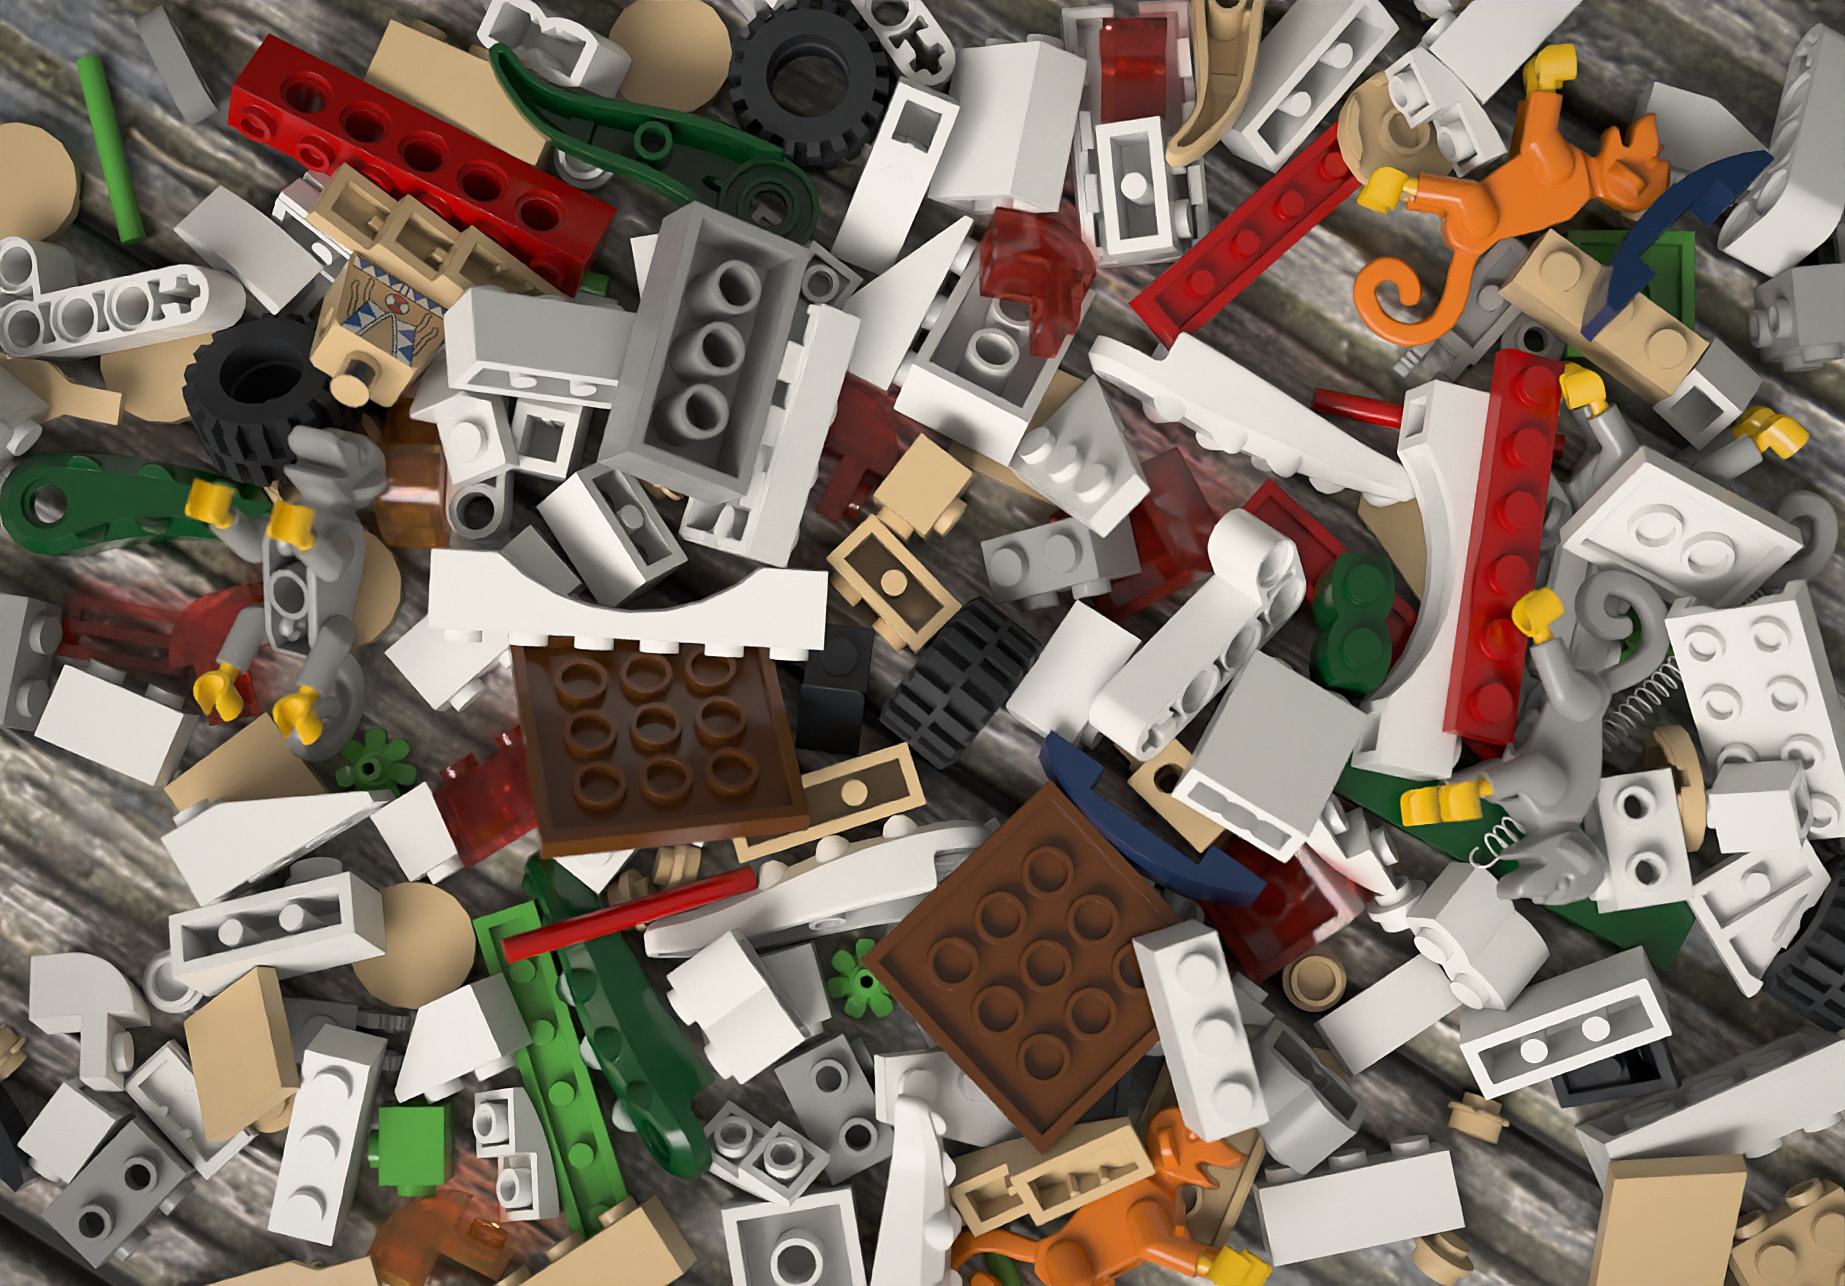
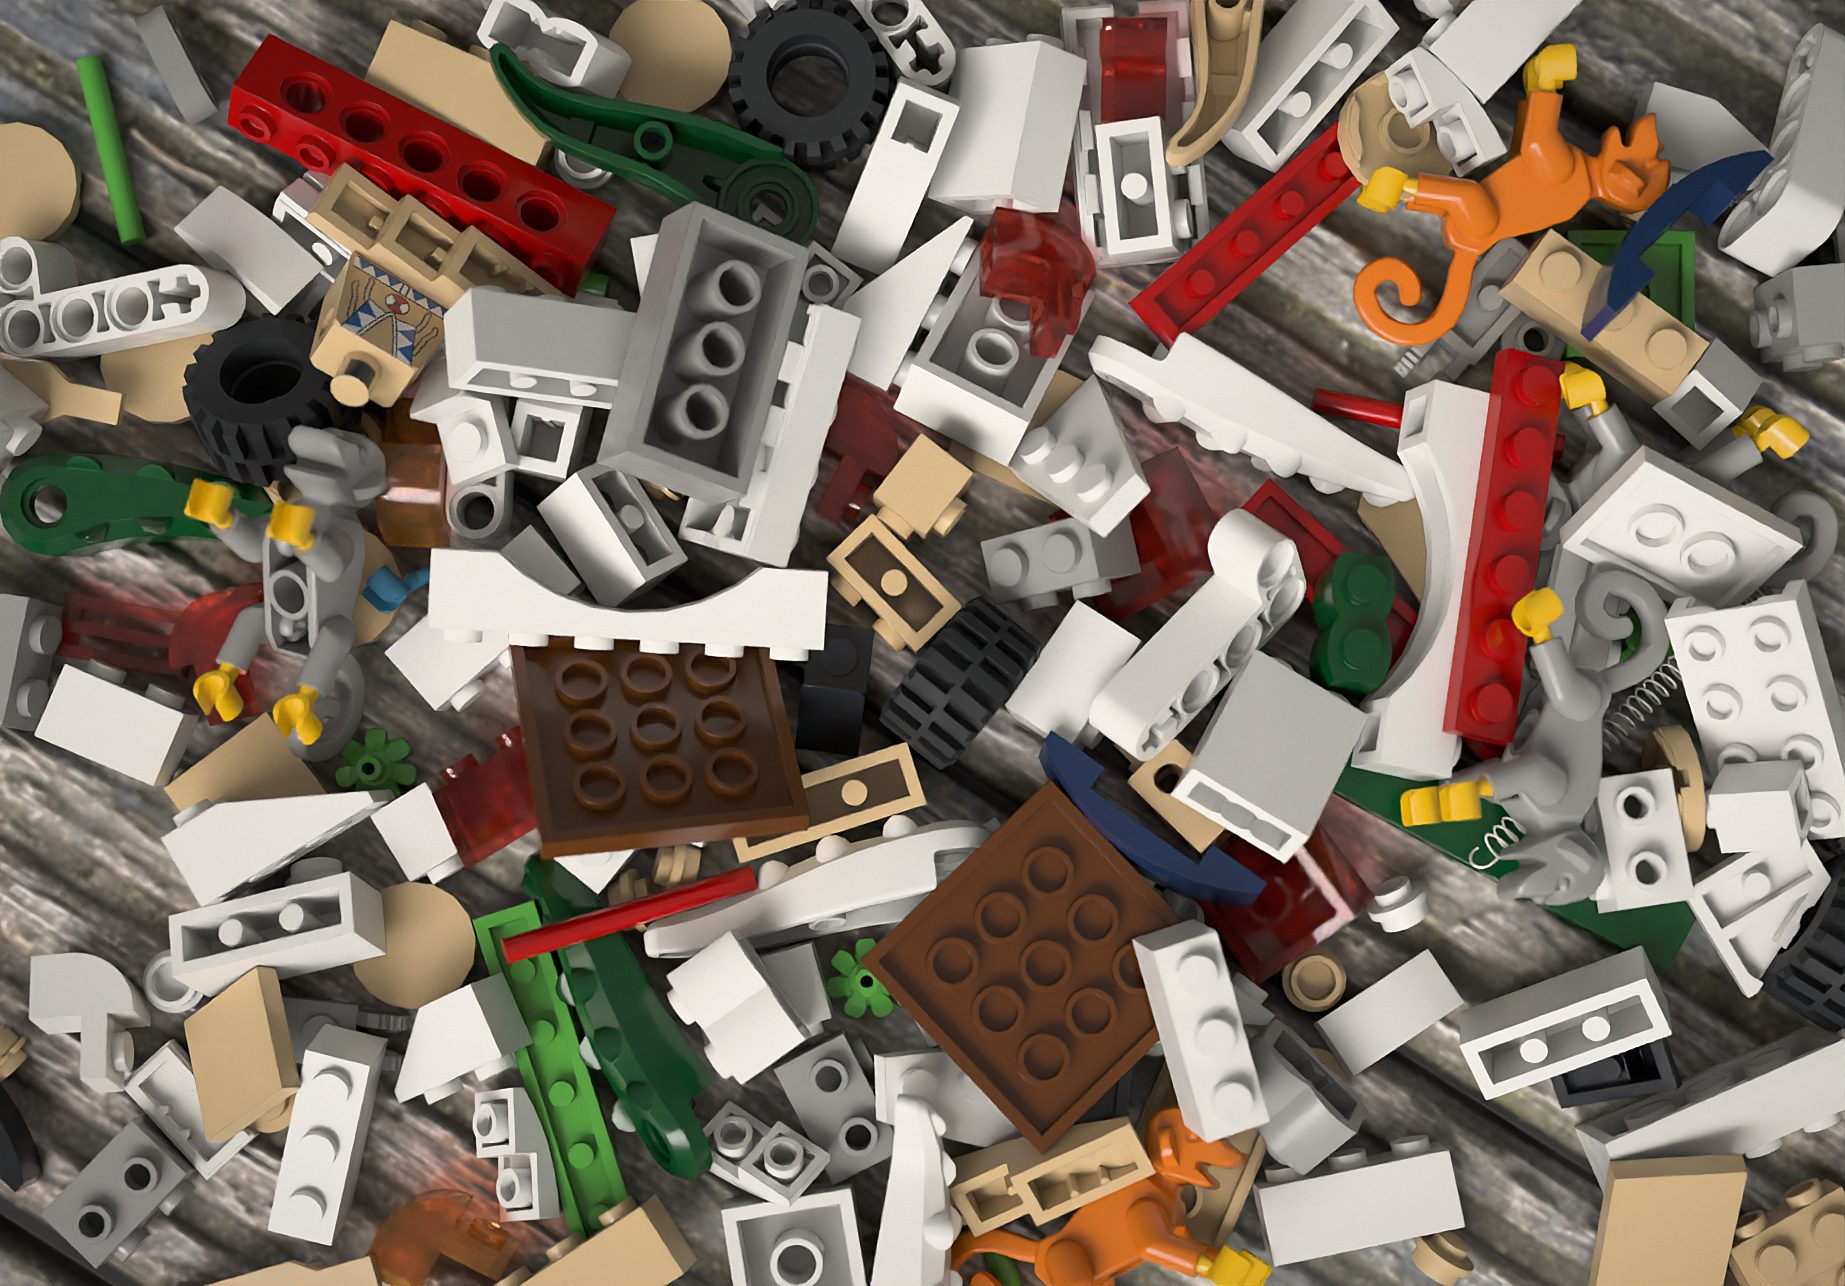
(72, 1130): white brick -> none
(388, 591): none -> dark azure hand
(414, 1145): bright green brick -> none
(1355, 847): white slope -> none
(1476, 937): white brick -> none
(1477, 1117): tan plate -> none

